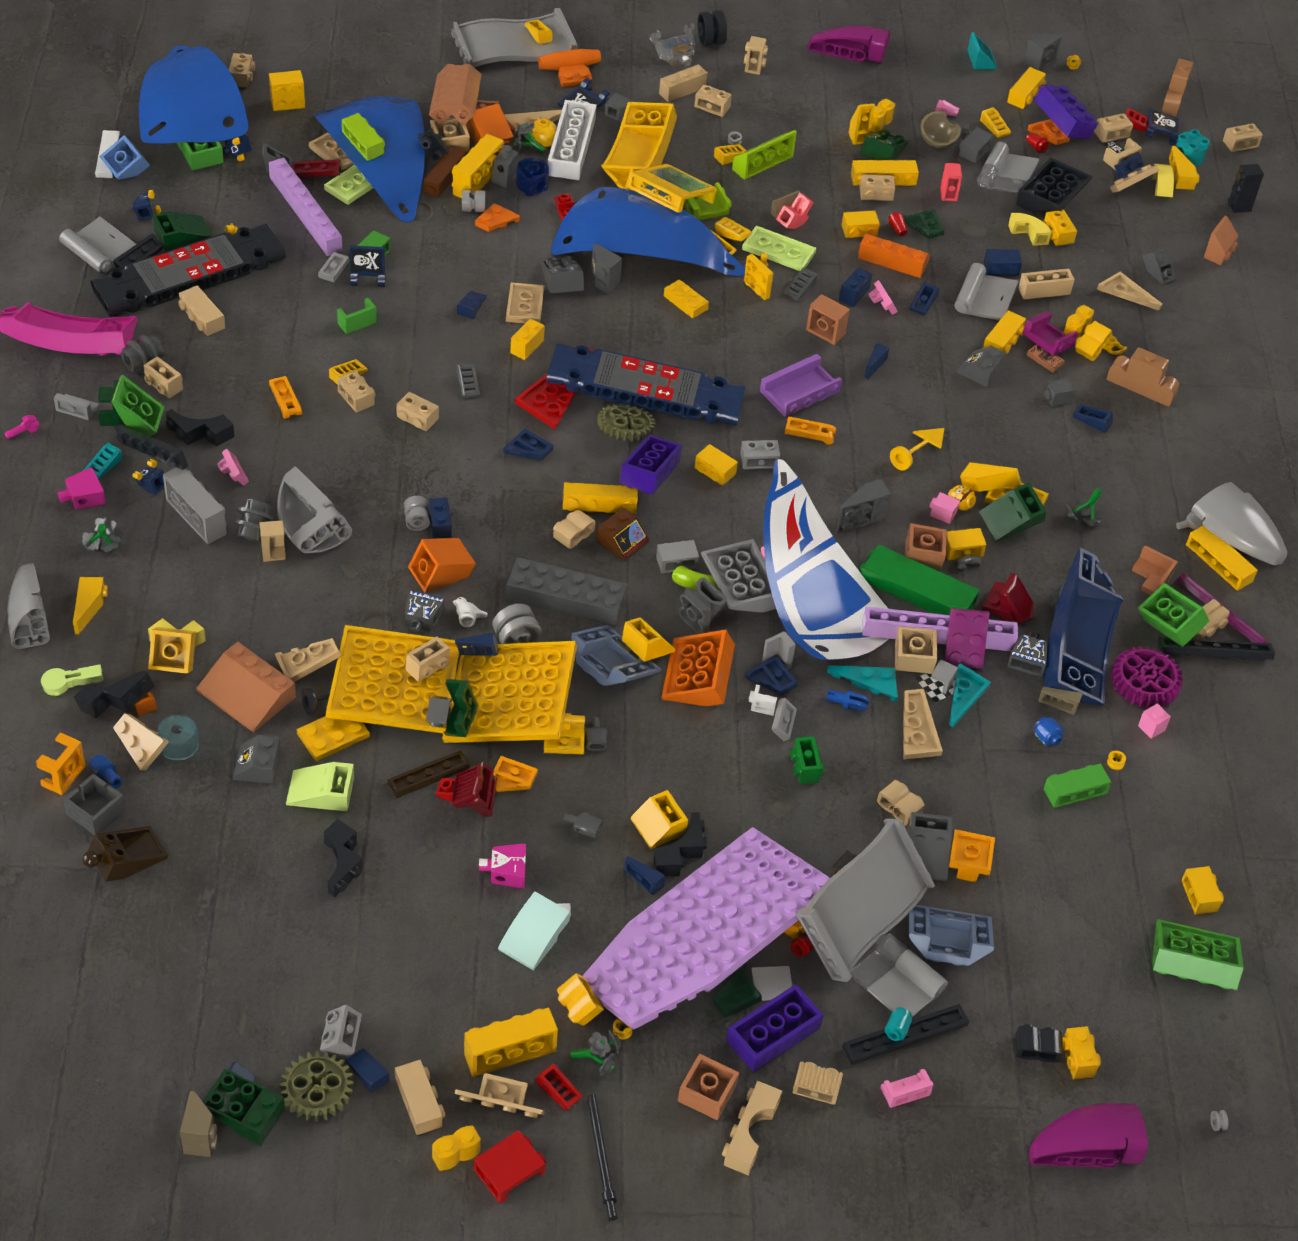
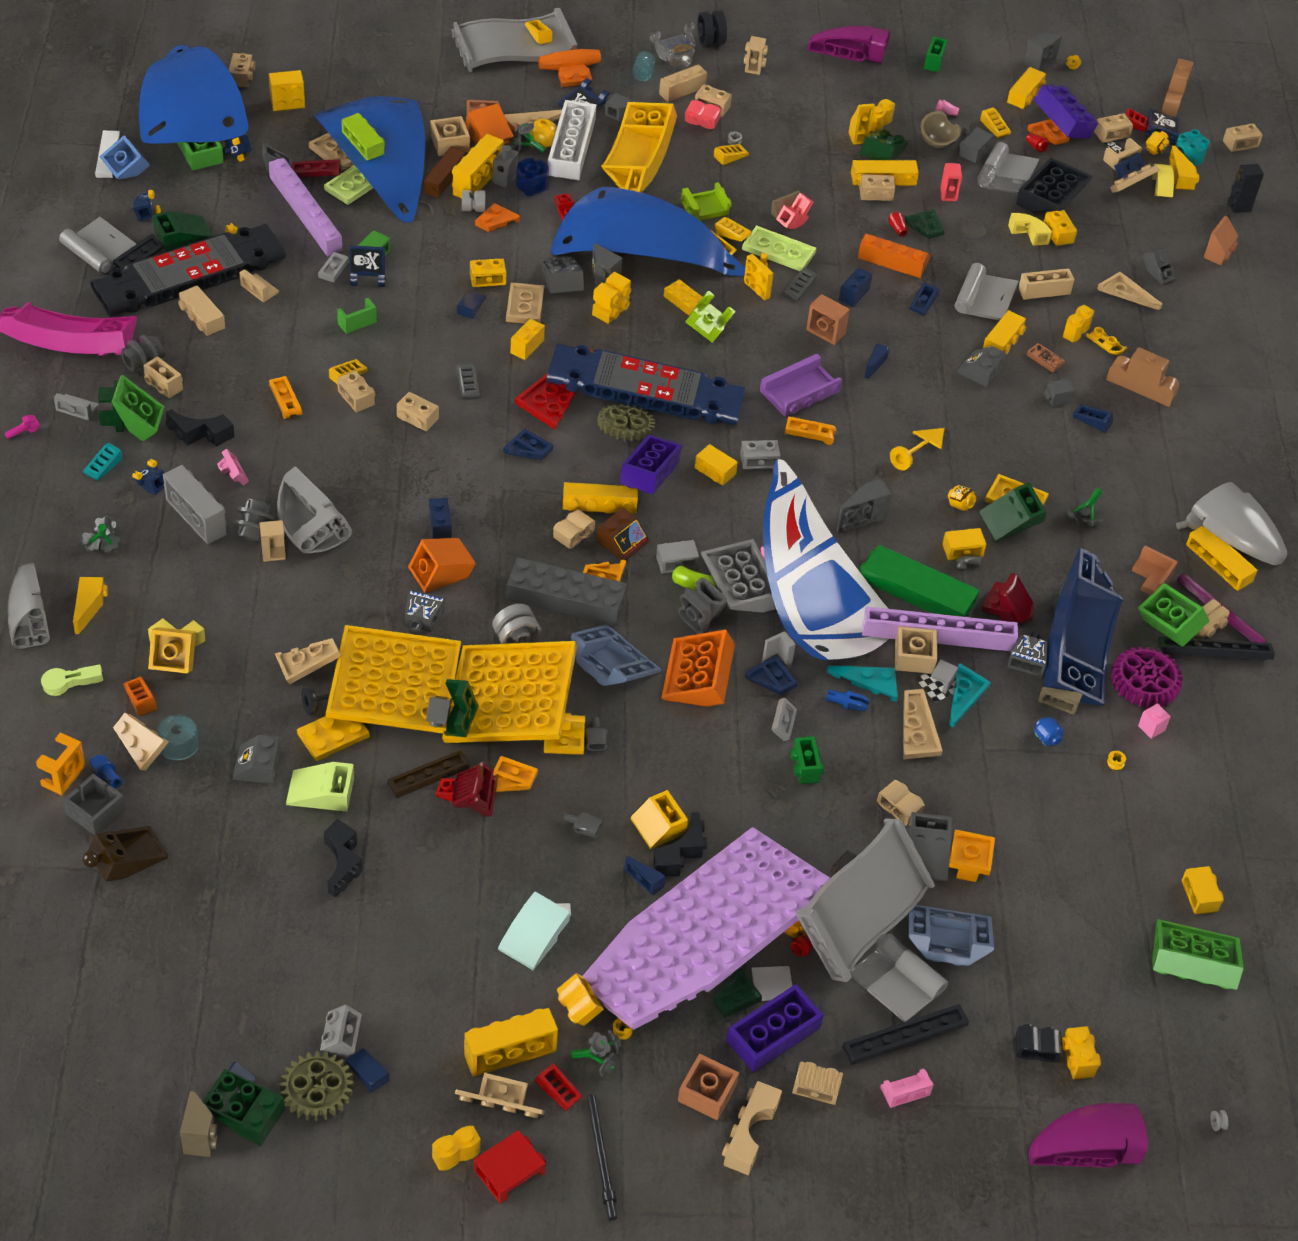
(83, 490): dark pink torso -> none
(121, 694): black arch -> none
(151, 447): black plate -> none
(247, 687): nougat slope -> none
(257, 286): none -> tan panel
(416, 513): light grey wheel -> none
(419, 1097): tan brick -> none
(427, 659): tan brick -> none
(433, 143): black hips -> none
(455, 93): nougat panel -> none
(467, 612): white animal -> none
(481, 645): dark blue slope -> none
(487, 272): none -> yellow brick
(506, 865): dark pink torso -> none
(607, 571): none -> light orange wing
(611, 297): none -> yellow brick
(644, 66): none -> clear light blue wheel
(645, 640): yellow slope -> none
(670, 186): yellow panel -> none
(702, 114): none -> coral brick
(708, 319): none -> lime panel
(762, 703): white bracket -> none
(765, 155): lime slope -> none
(860, 223): yellow brick -> none
(880, 294): bright pink hinge -> none
(898, 1024): teal brick -> none
(926, 545): nougat brick -> none
(935, 54): none -> green brick
(944, 507): bright pink brick -> none
(966, 637): magenta plate -> none
(980, 54): teal slope -> none
(989, 477): yellow slope -> none
(1002, 262): dark blue brick -> none
(1048, 336): magenta panel -> none
(1077, 785): bright green brick -> none
(1093, 340): yellow brick -> none
(1157, 142): none -> yellow head

